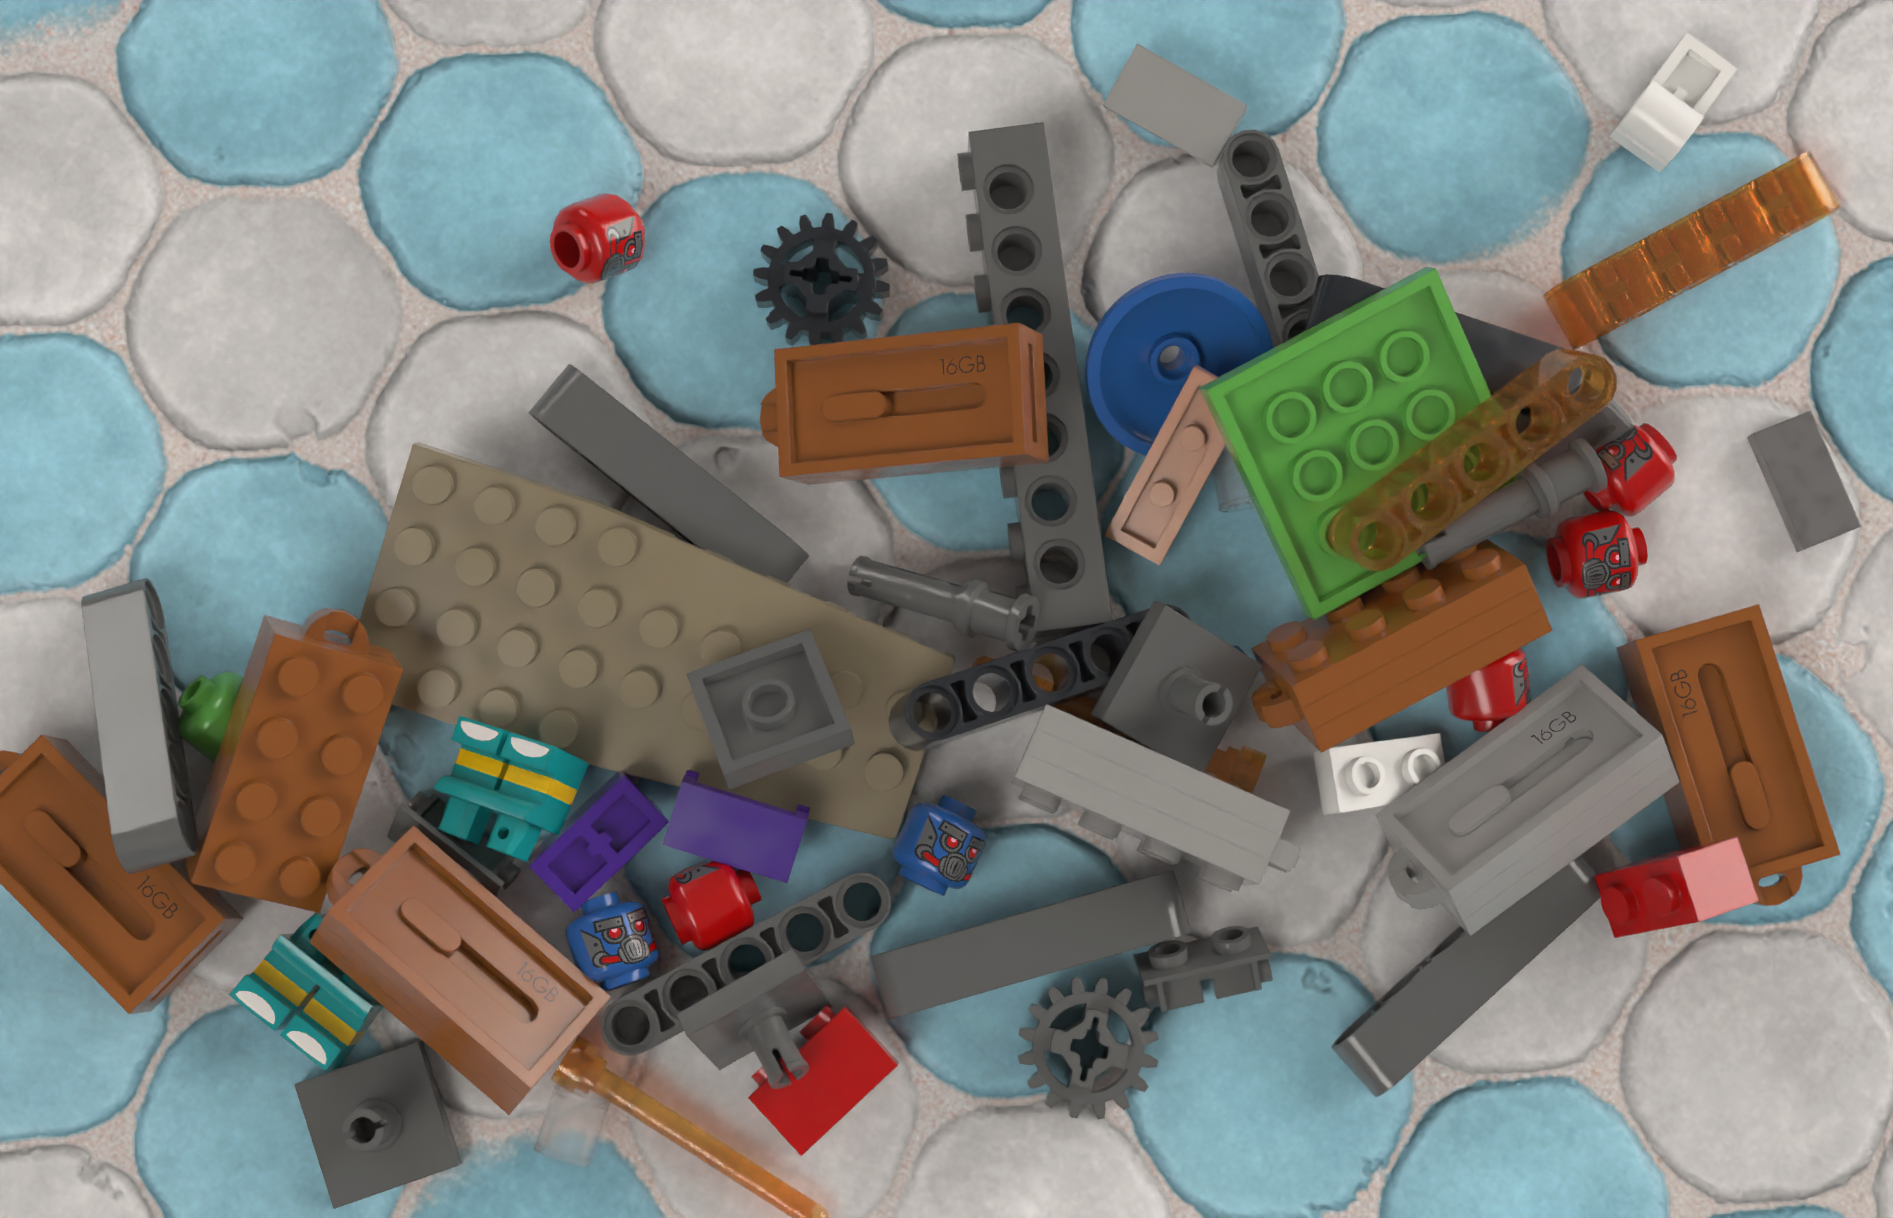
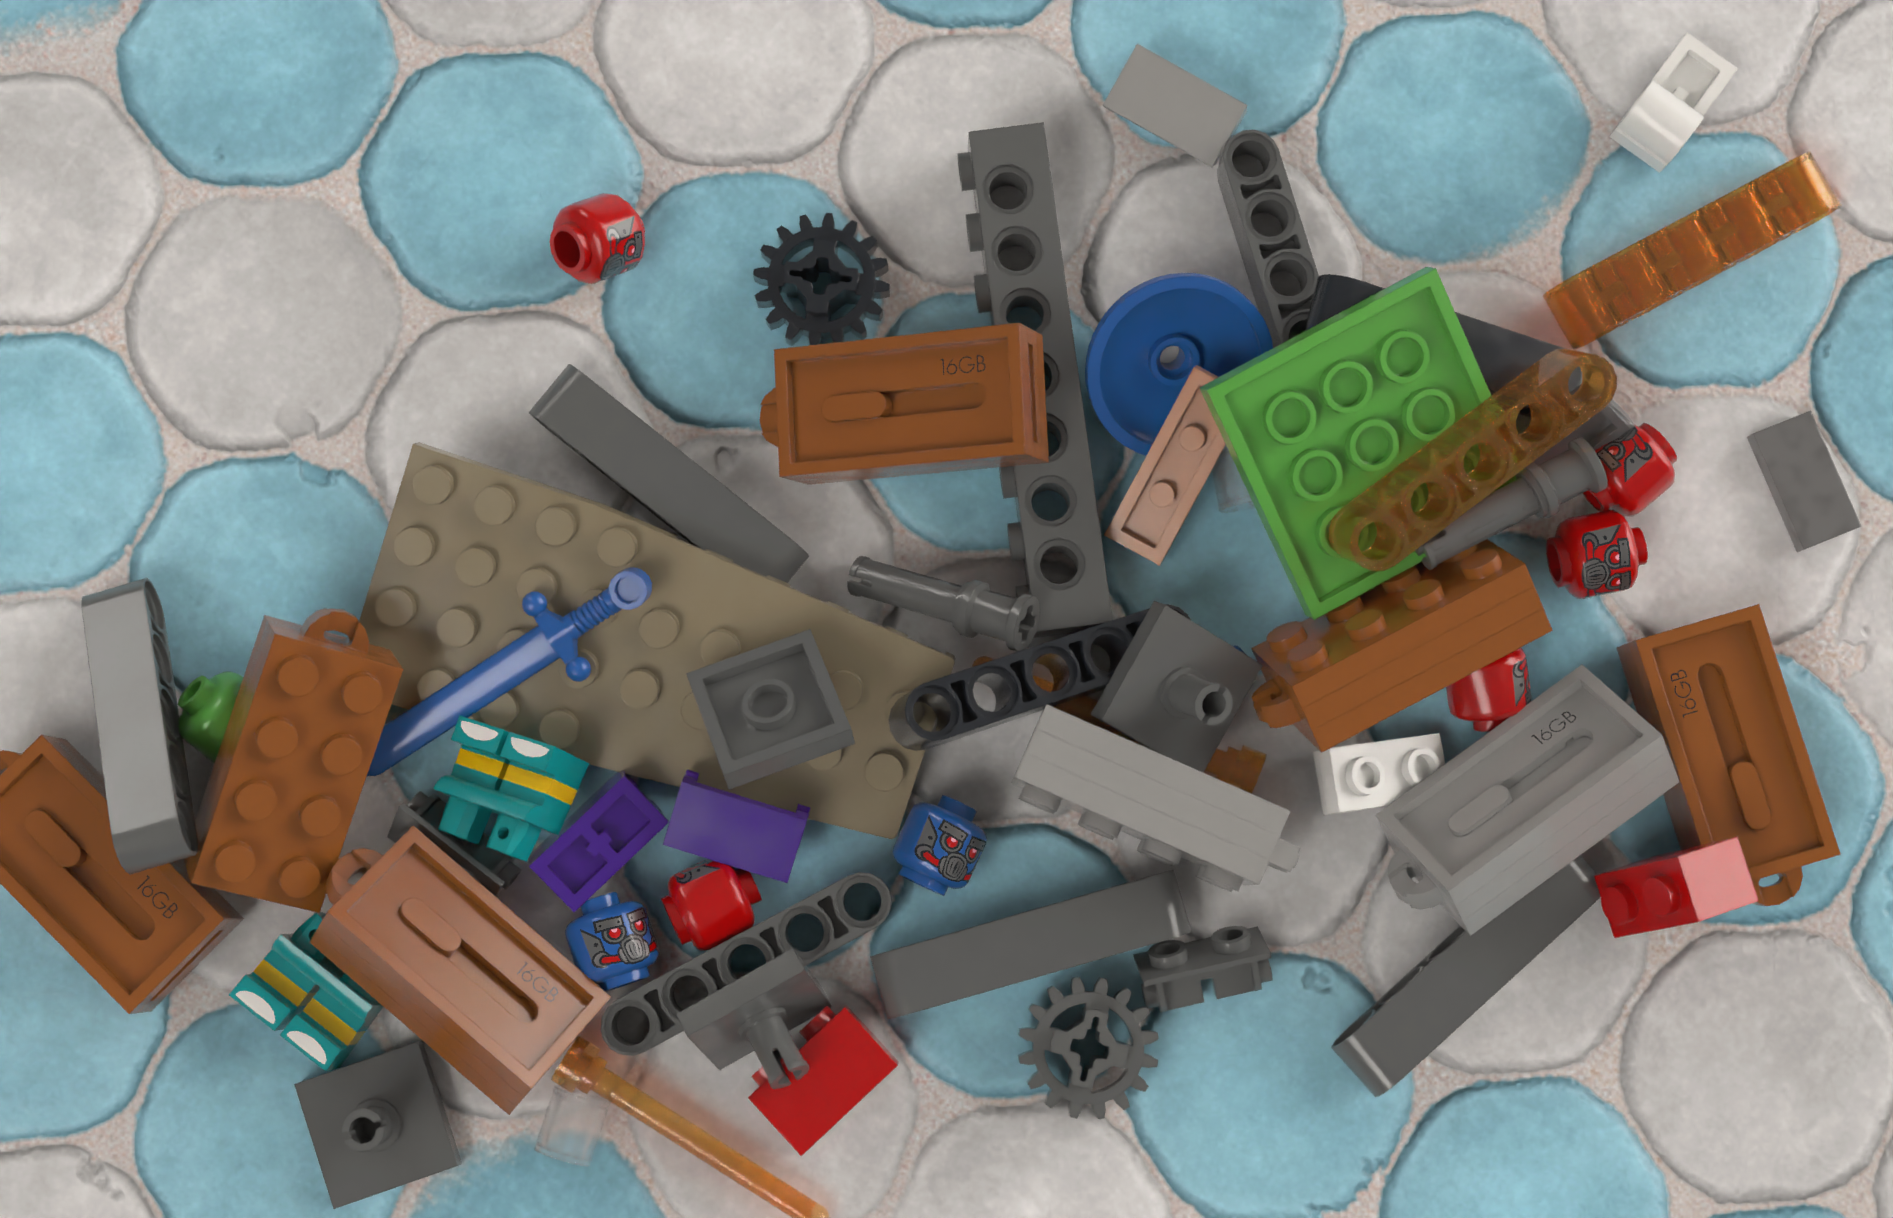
(515, 663): none -> blue sword

